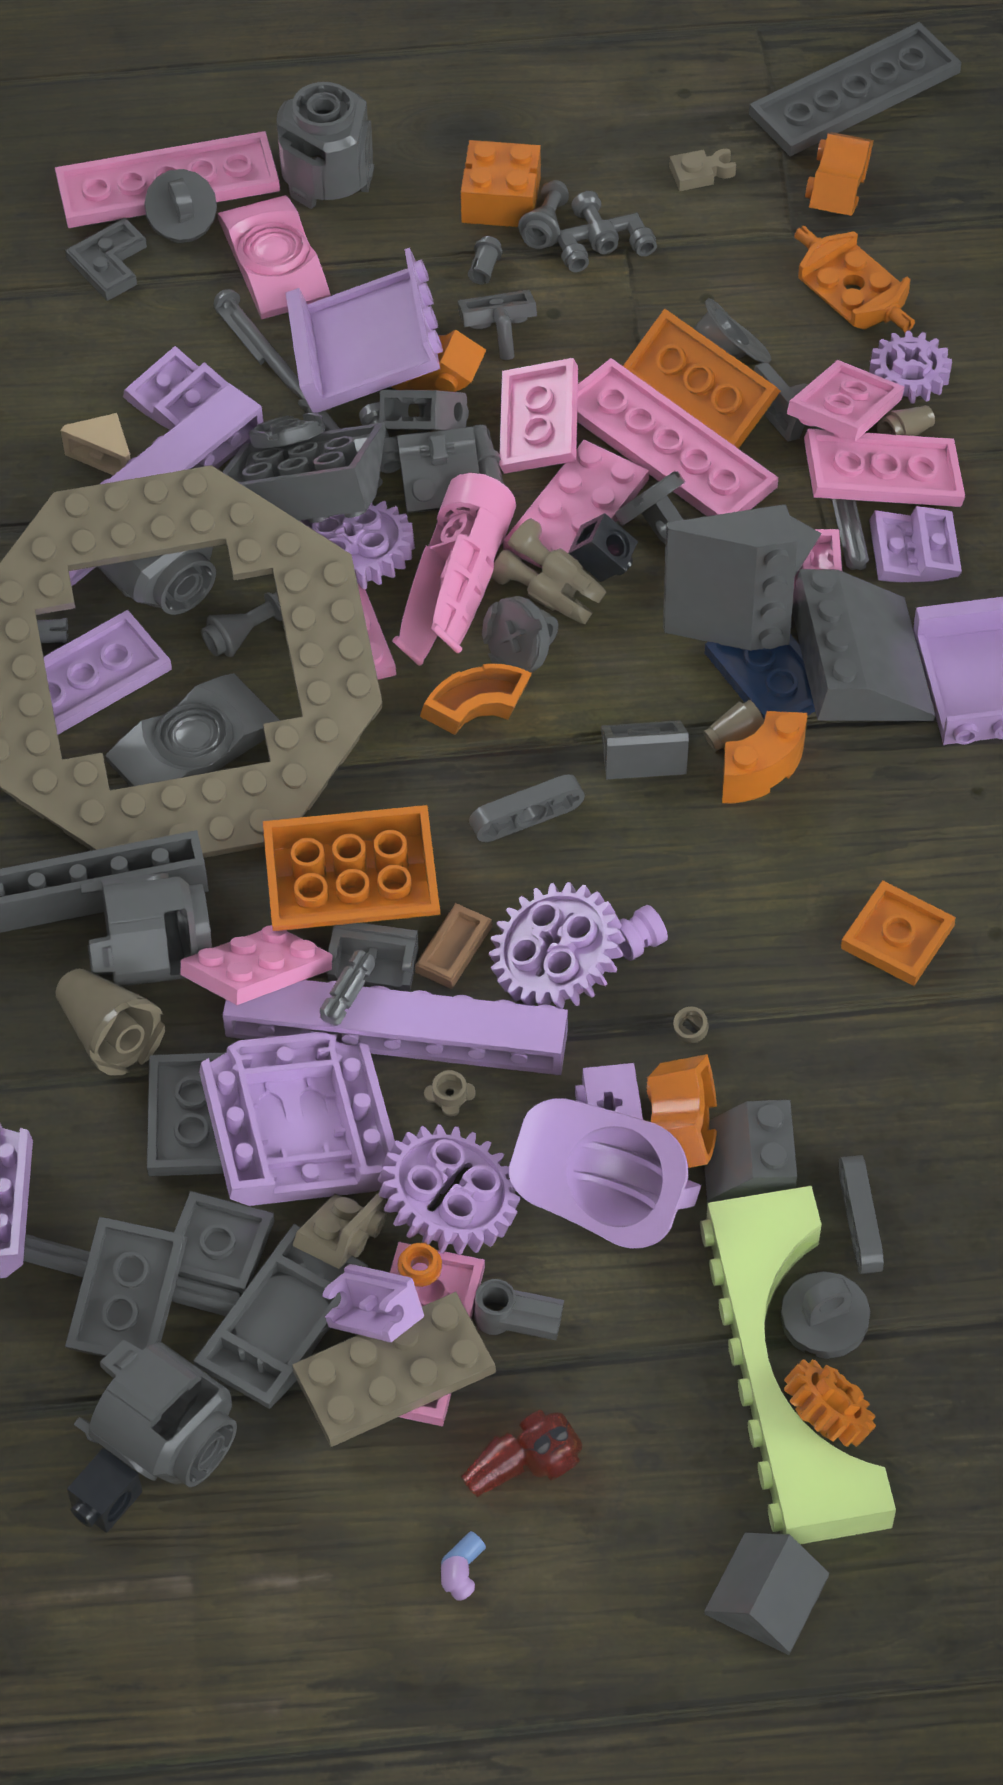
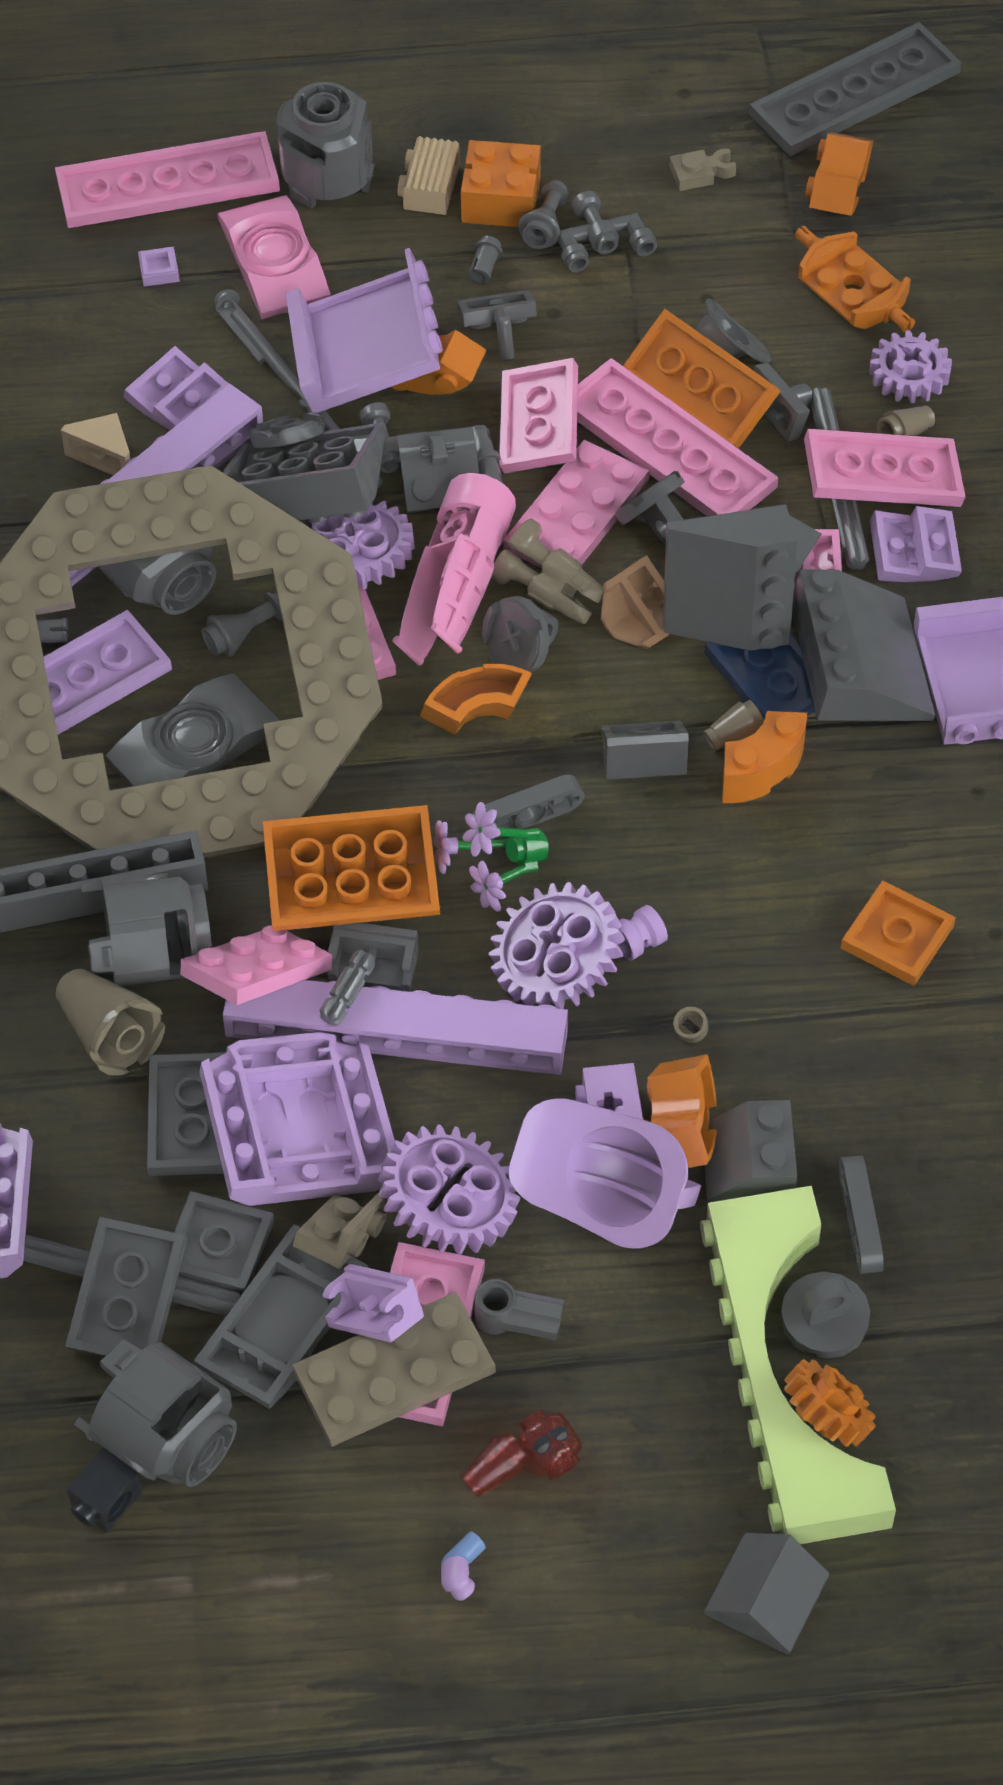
(101, 258): dark grey tile -> none
(158, 266): none -> lavender tile
(180, 205): dark grey tile -> none
(424, 1254): orange plate -> none
(430, 175): none -> tan brick
(437, 410): dark grey torso -> none
(449, 1081): dark tan plate -> none
(453, 946): medium nougat tile -> none
(524, 847): none -> plant
(603, 547): black brick -> none
(635, 605): none -> medium nougat slope
(845, 401): bright pink plate -> none

